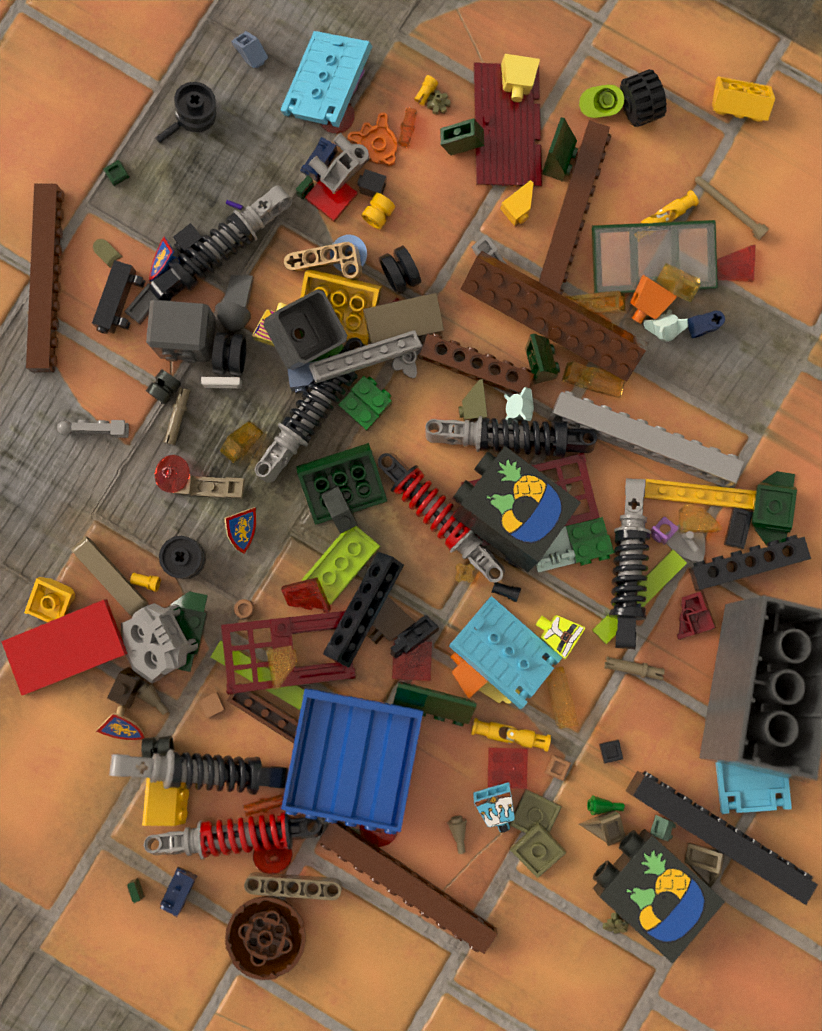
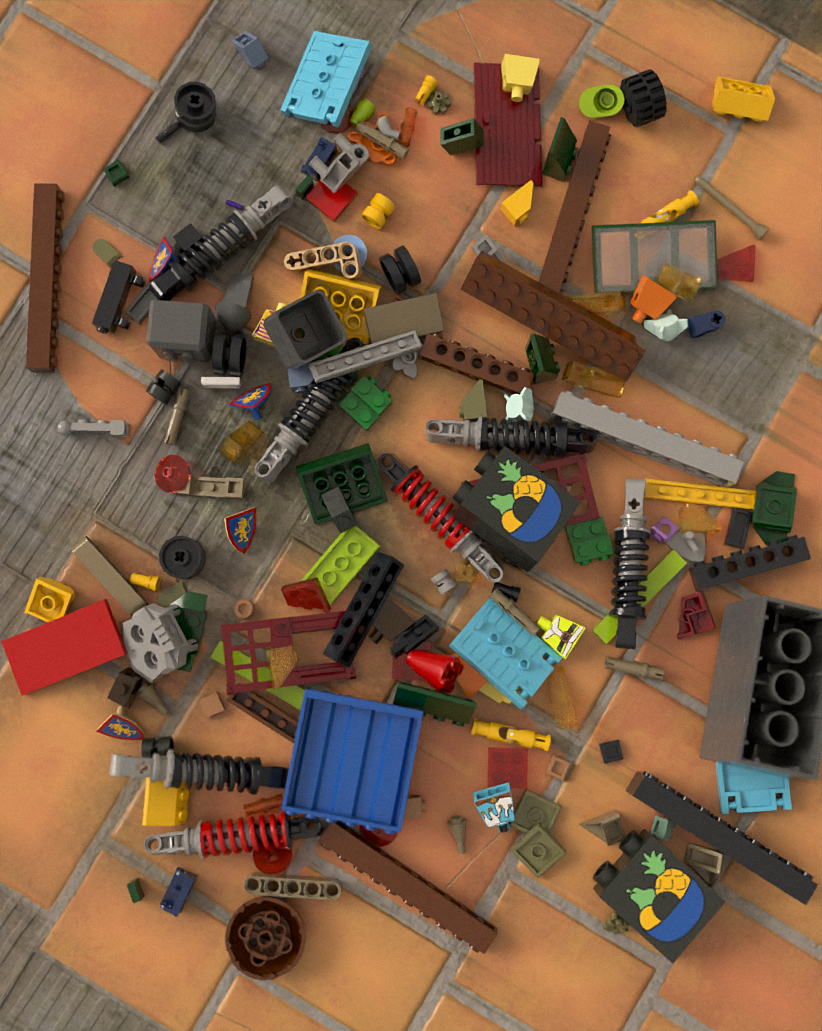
(171, 594): none -> olive piece
(253, 399): none -> shield
(362, 112): none -> lime cone
(371, 183): black brick -> none
(379, 138): none -> dark tan pin
(384, 127): none -> light grey arm
(414, 807): none -> medium nougat brick
(436, 669): none -> red cone
(443, 581): none -> light grey wheel
(517, 614): none -> dark tan pin
(558, 554): light aqua hinge -> none
(598, 805): green cone -> none

